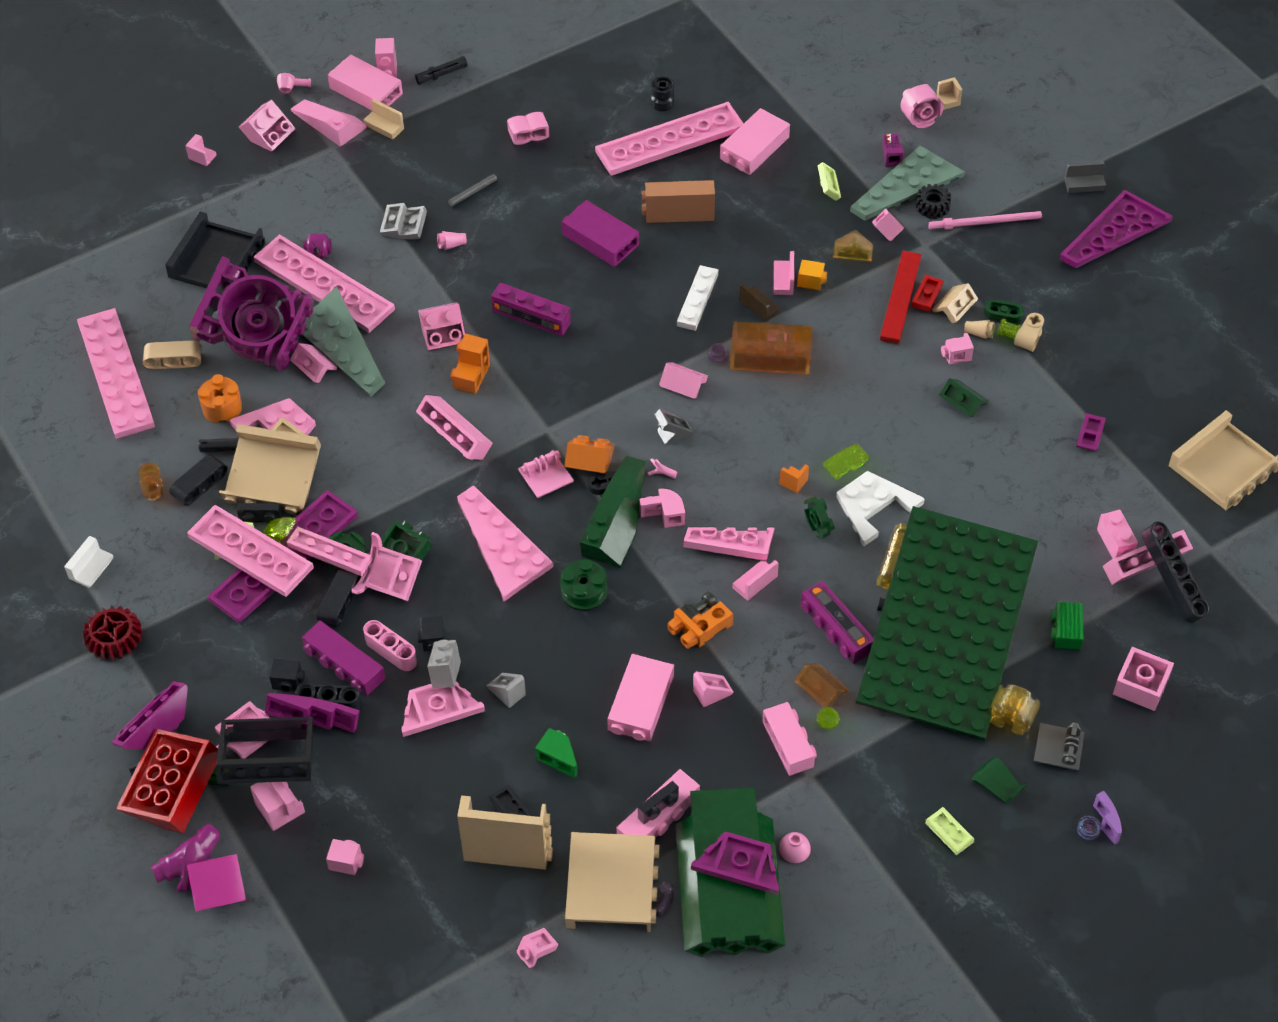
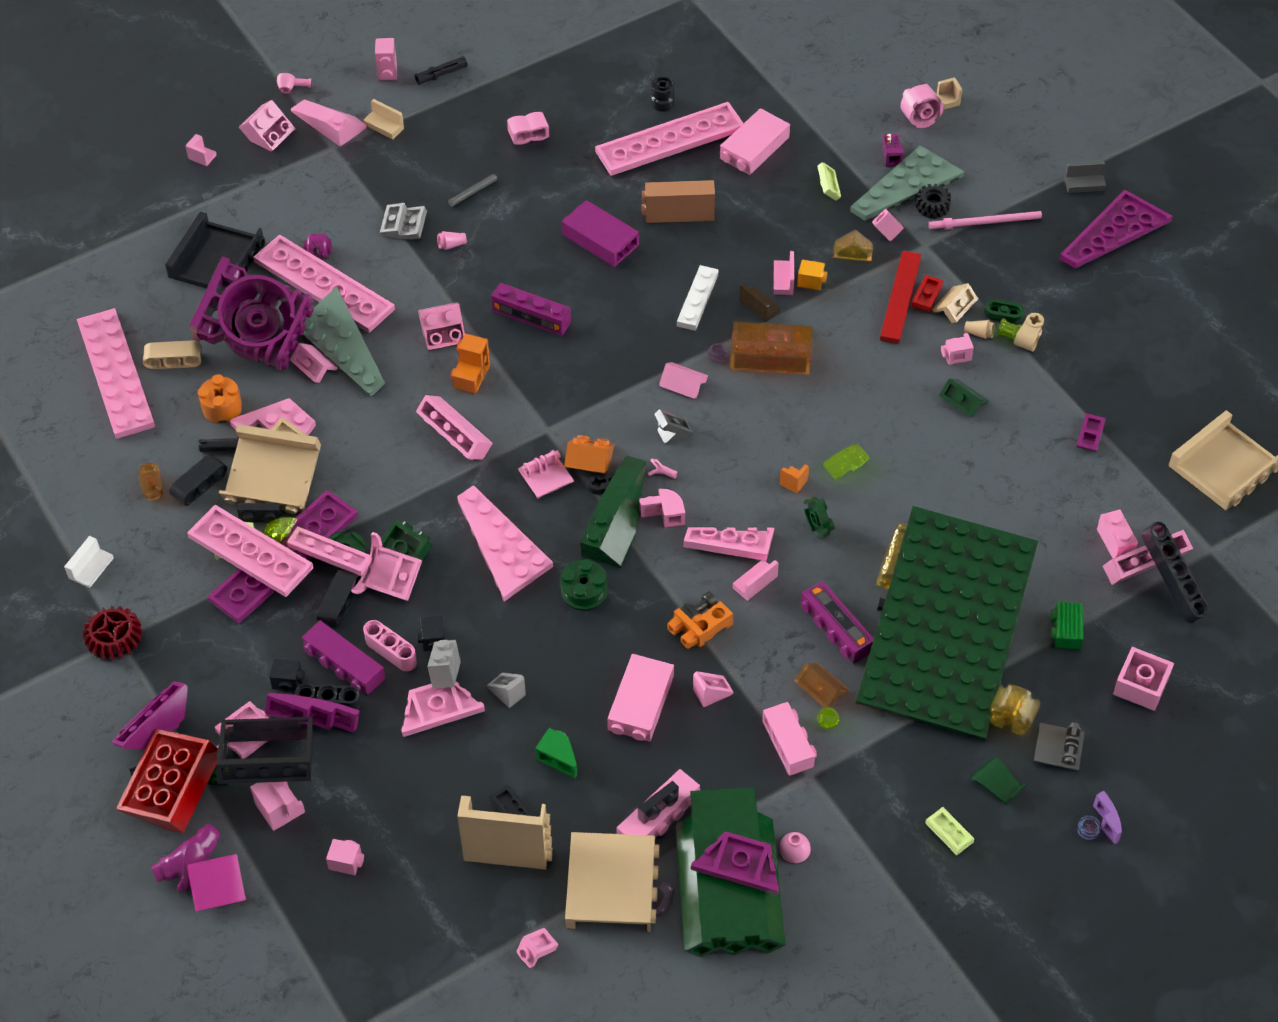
(364, 82): bright pink brick -> none
(870, 495): white wing -> none

